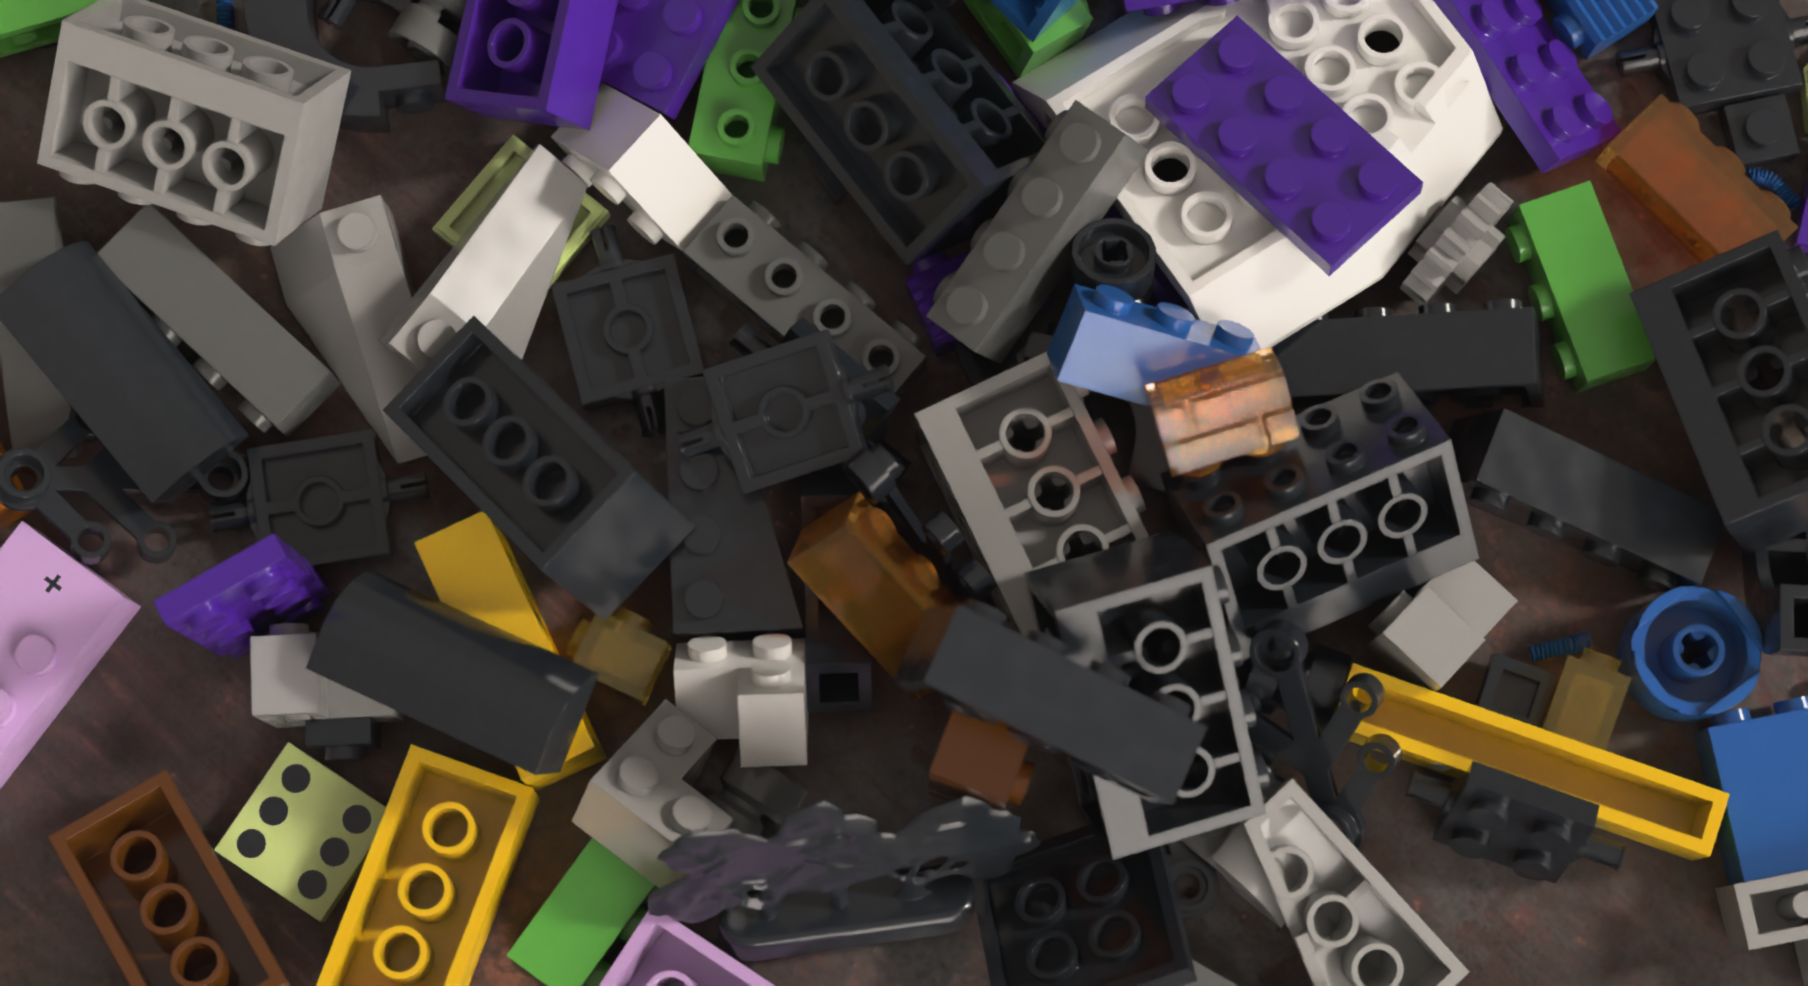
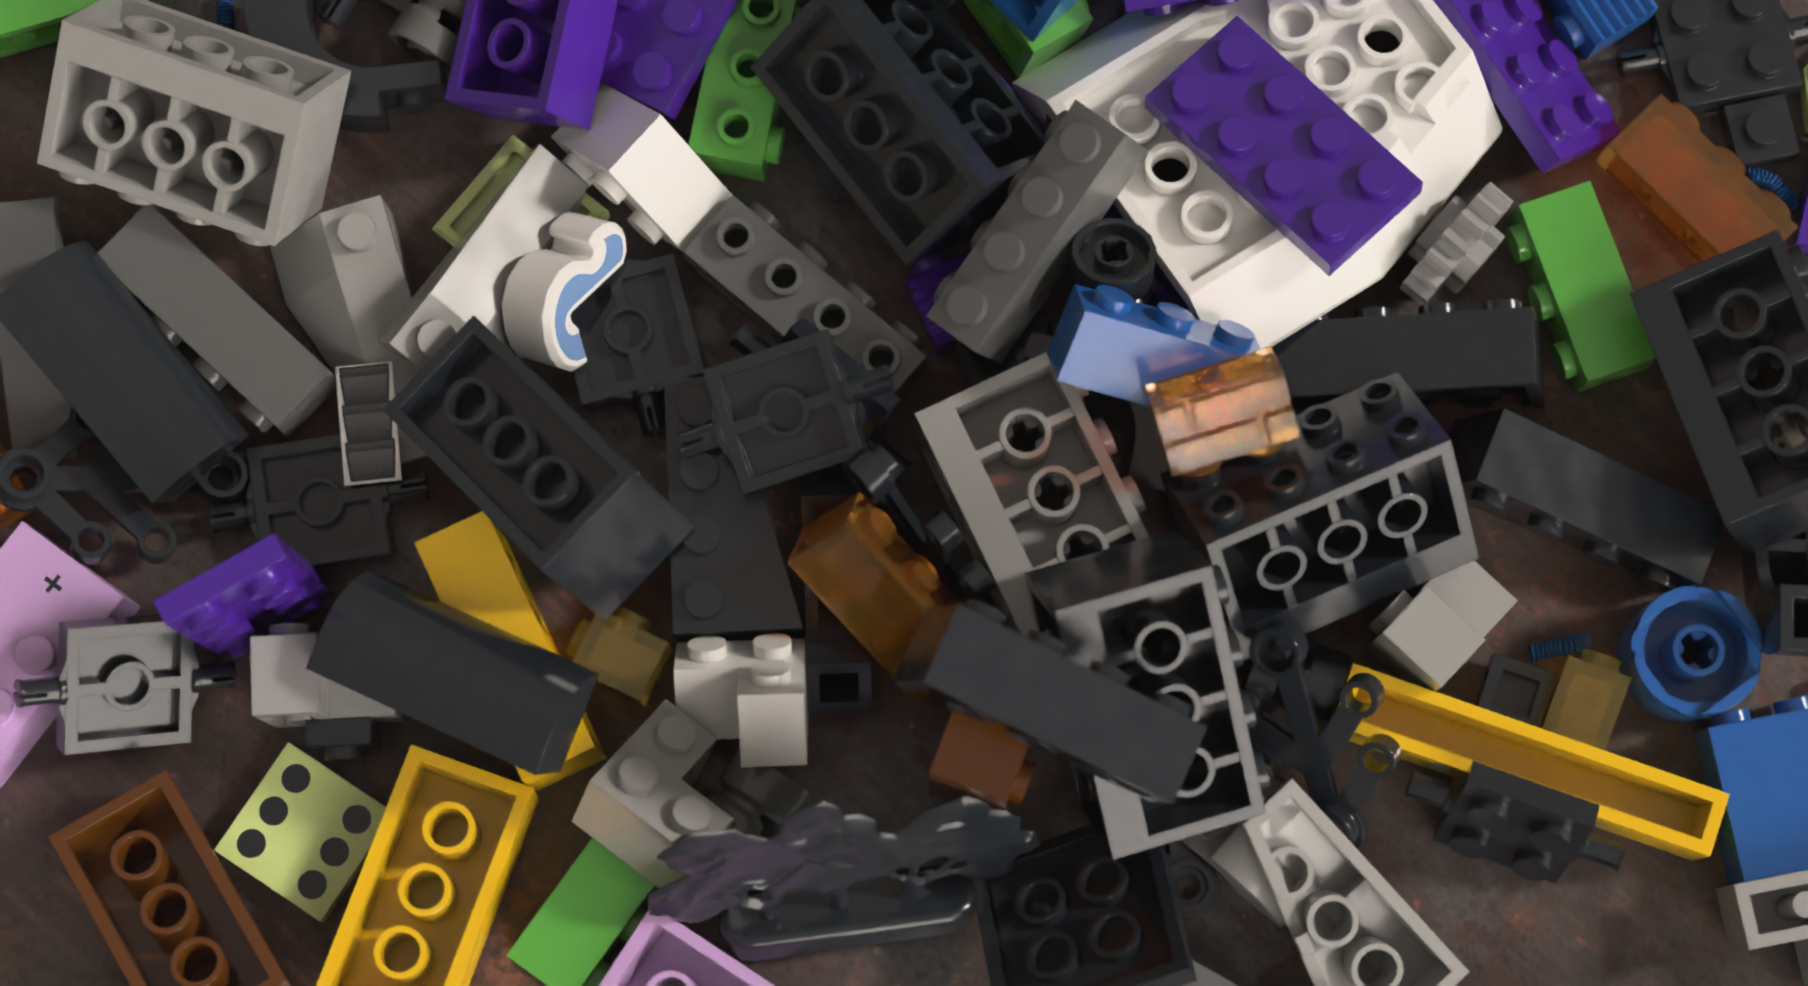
(123, 684): none -> plate
(366, 431): none -> sticker
(554, 282): none -> white animal

